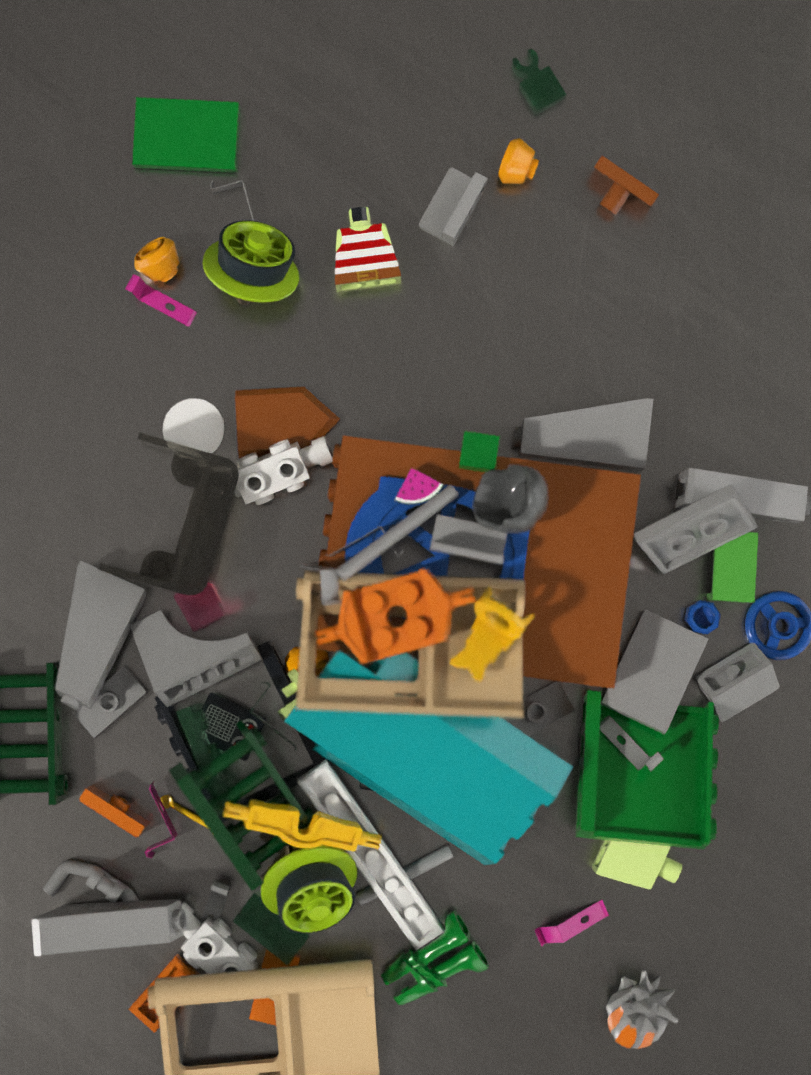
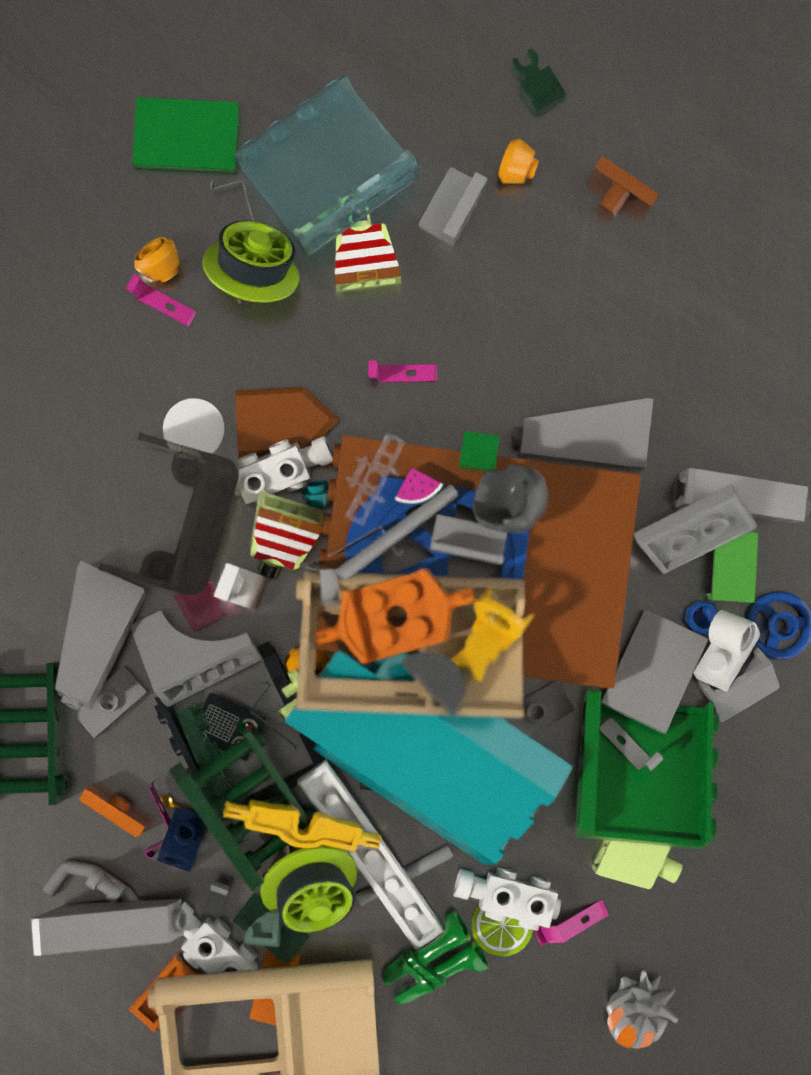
(182, 839): none -> dark blue bracket
(240, 586): none -> white plate
(265, 931): none -> sand green tile
(283, 533): none -> torso
(316, 494): none -> teal plate
(326, 165): none -> clear light blue panel
(375, 466): none -> clear piece
(397, 373): none -> dark pink piece
(439, 678): none -> dark grey tile
(497, 936): none -> lime sticker
(520, 892): none -> white brick
(730, 645): none -> white plate

